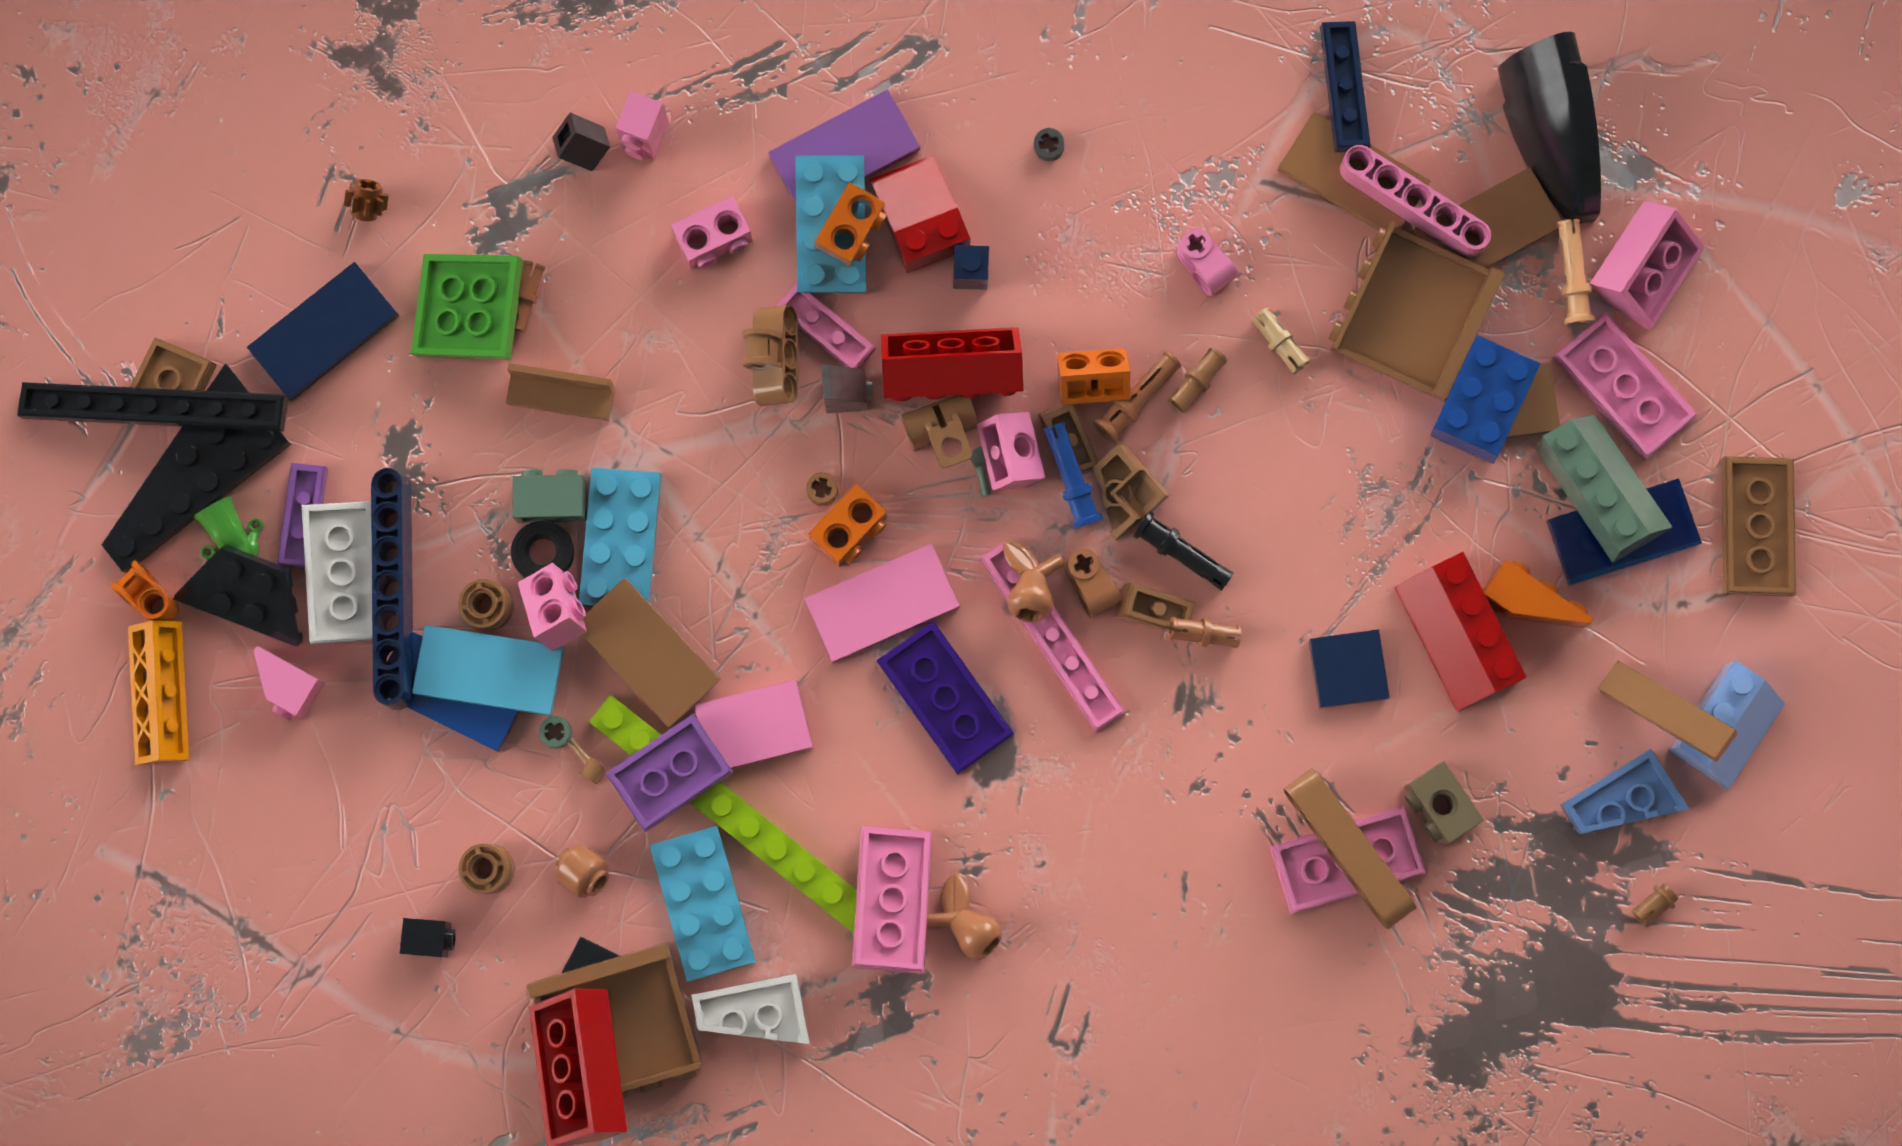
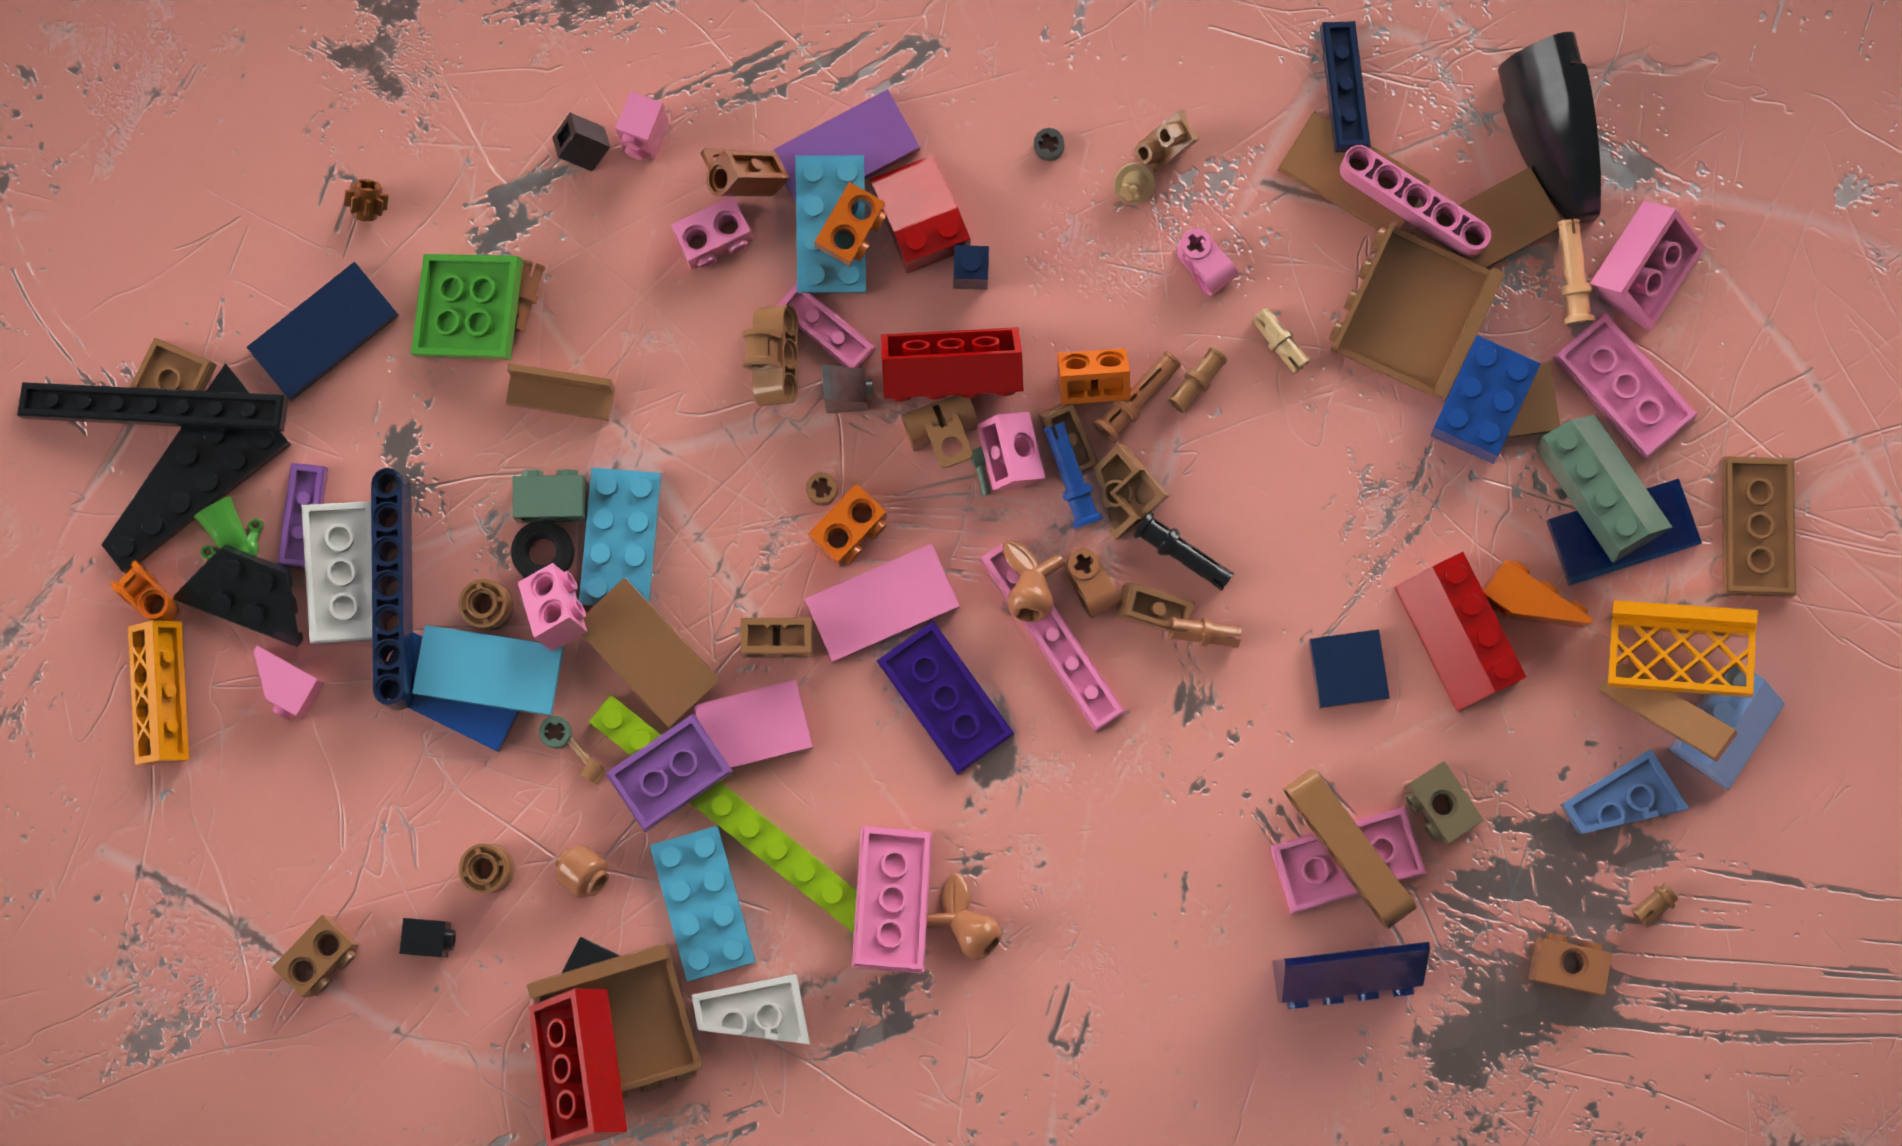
(310, 948): none -> medium nougat brick
(744, 172): none -> dark orange piece
(777, 637): none -> medium nougat brick
(1134, 183): none -> tan hat
(1166, 142): none -> medium nougat hips
(1351, 973): none -> clear blue slope
(1548, 966): none -> nougat brick
(1677, 620): none -> light orange fence

